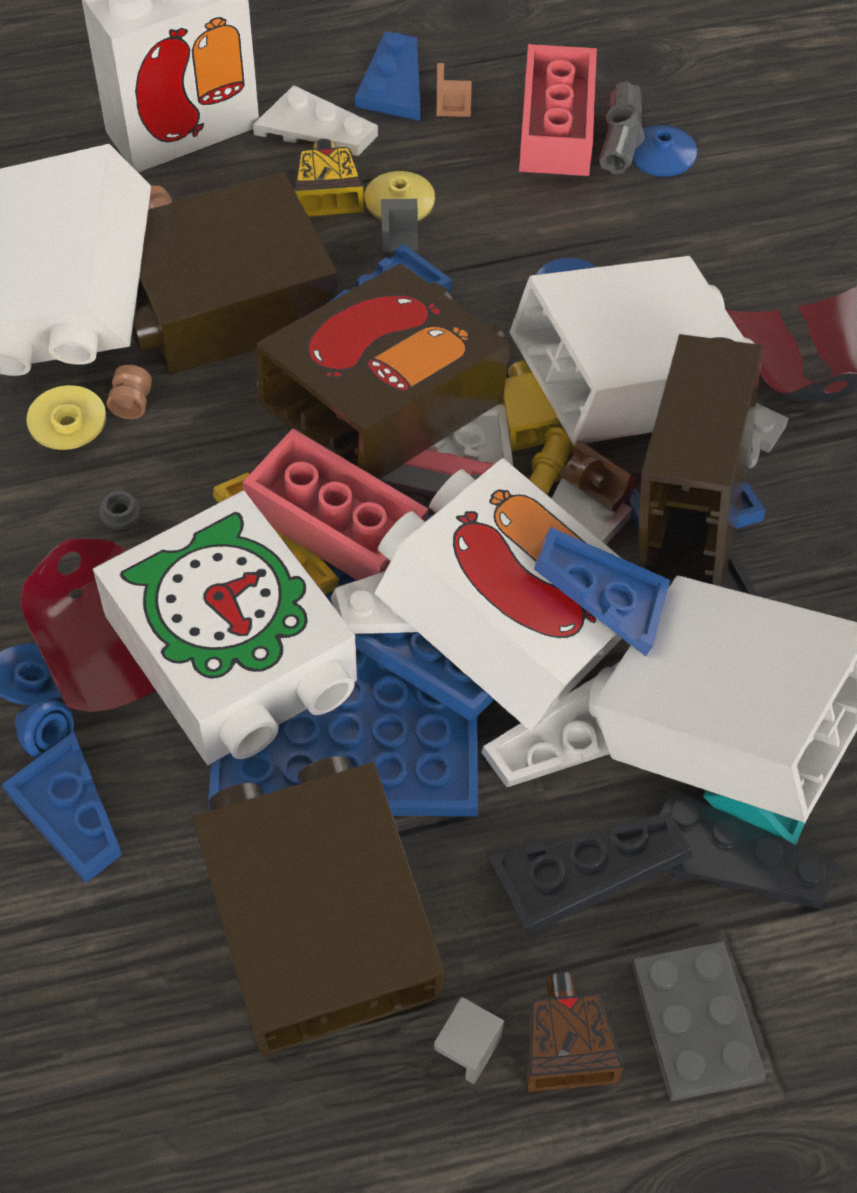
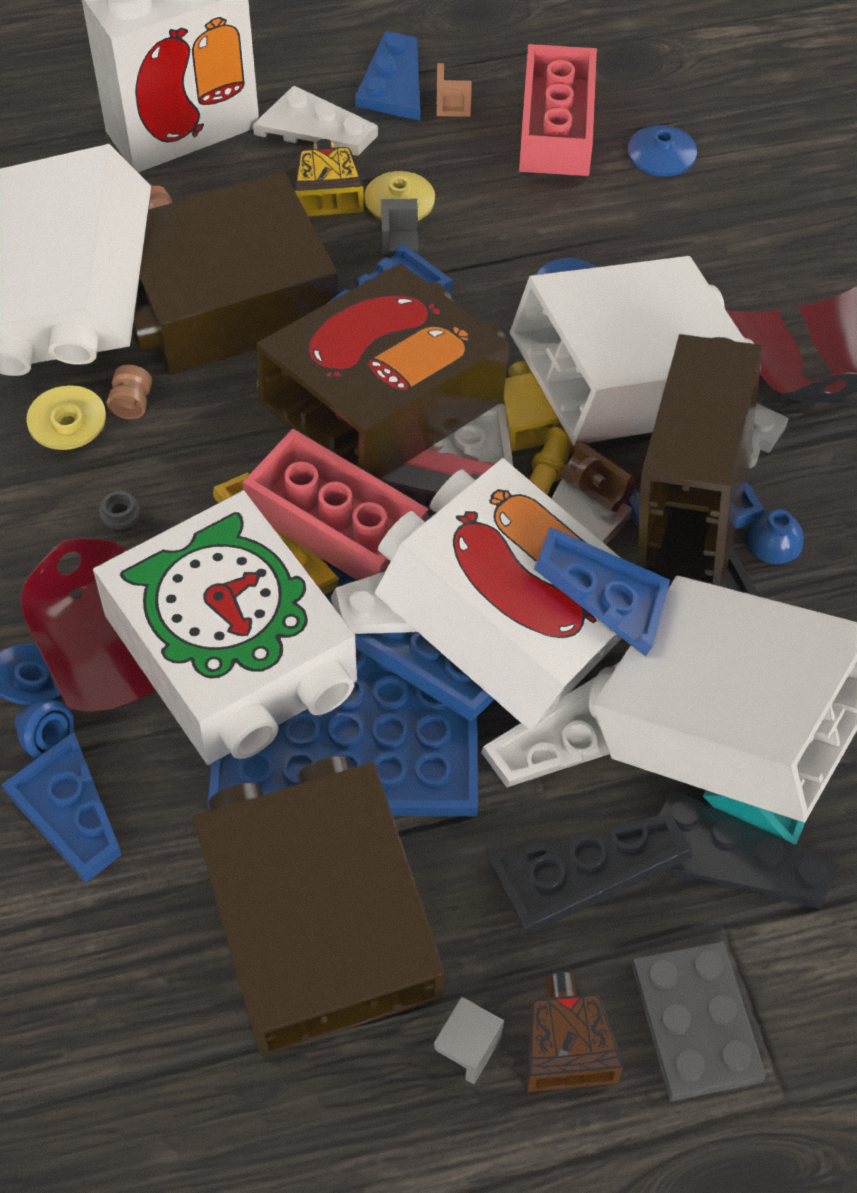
(624, 129): dark grey piece -> none
(775, 537): none -> blue brick

